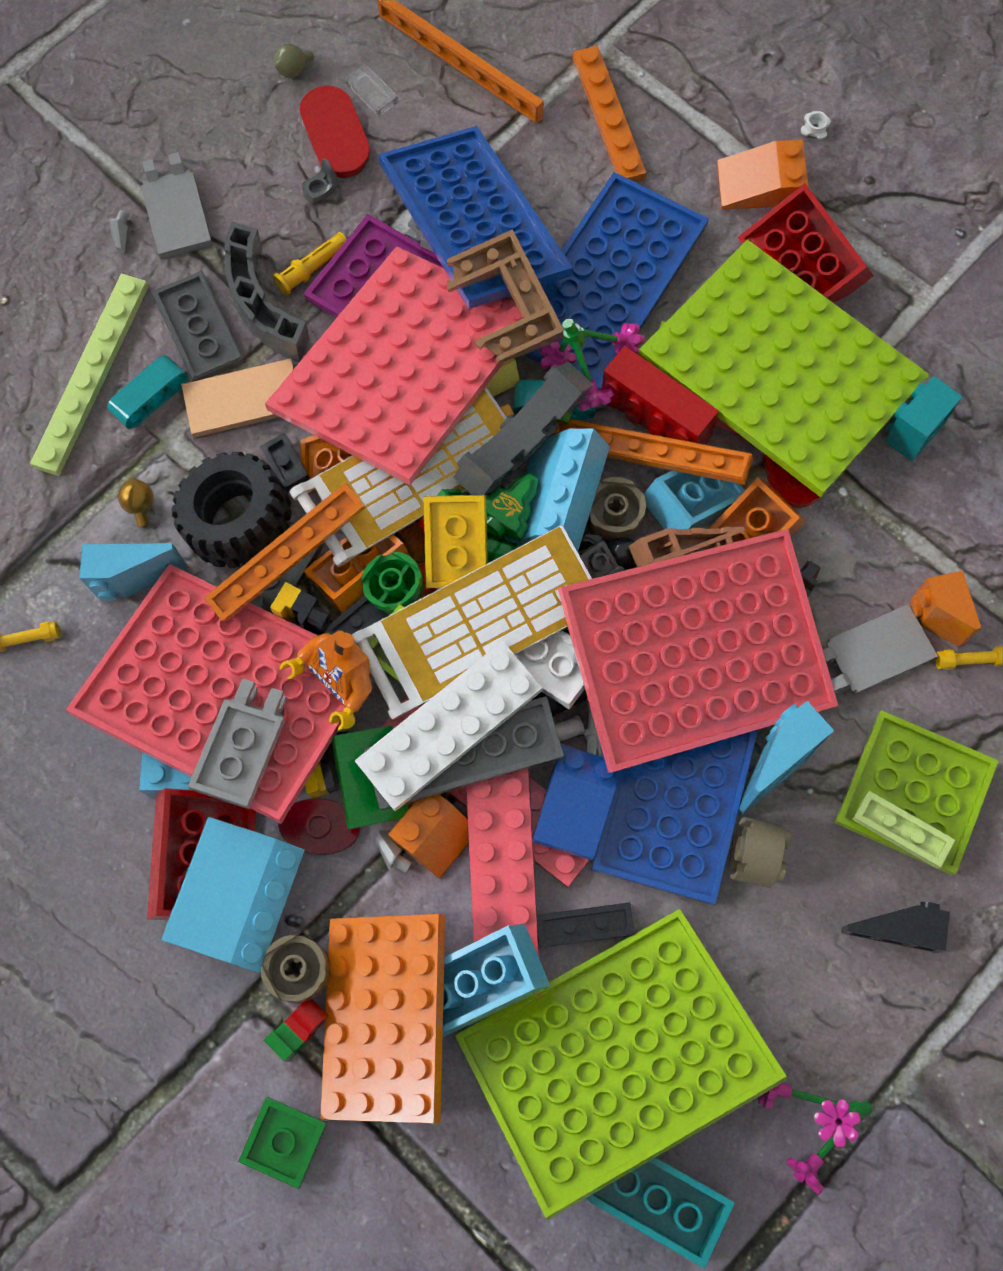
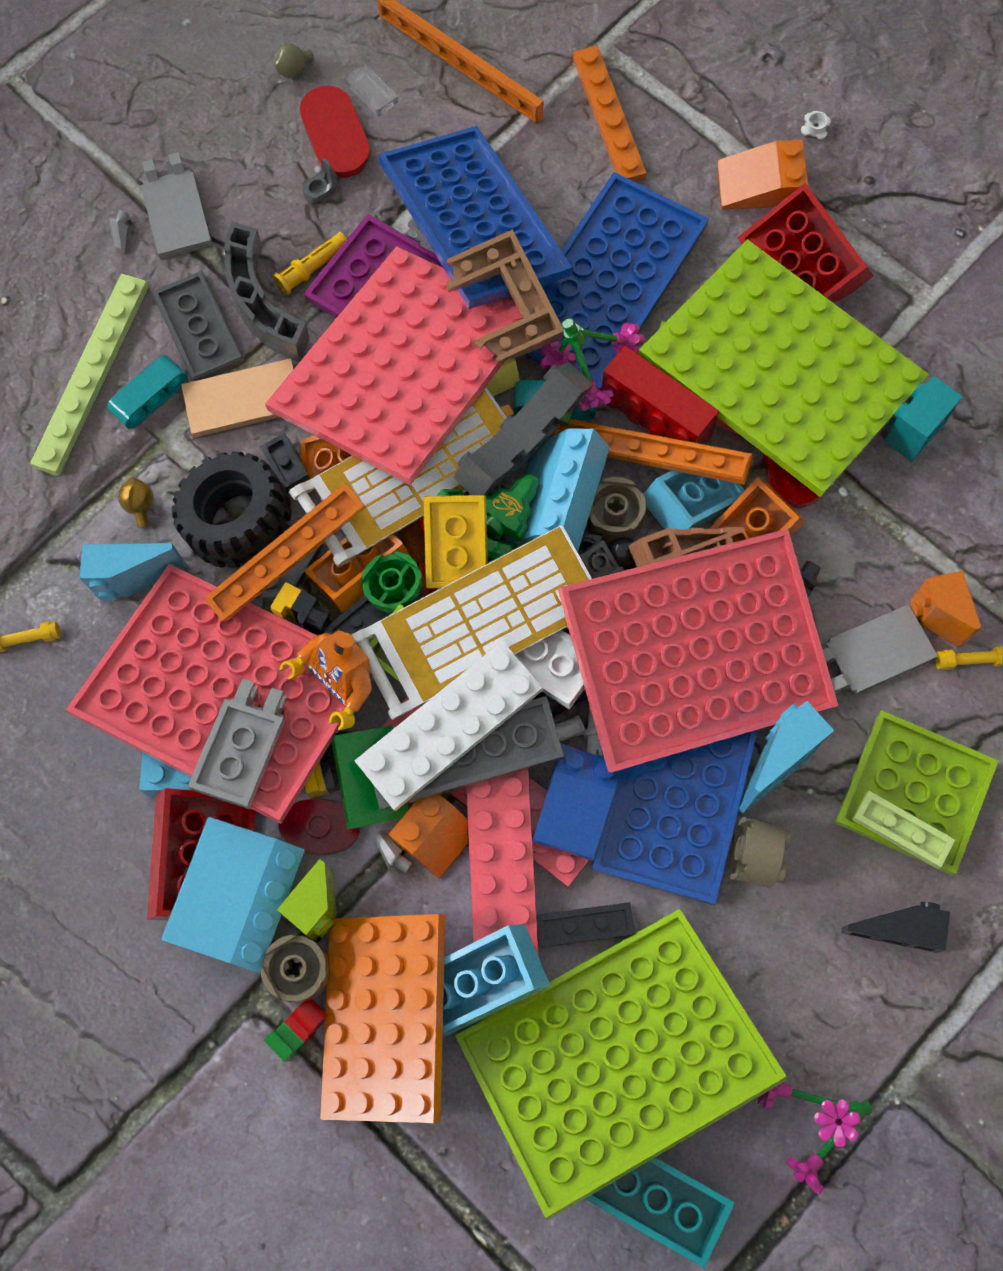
(282, 1142): green plate -> none
(312, 902): none -> lime slope

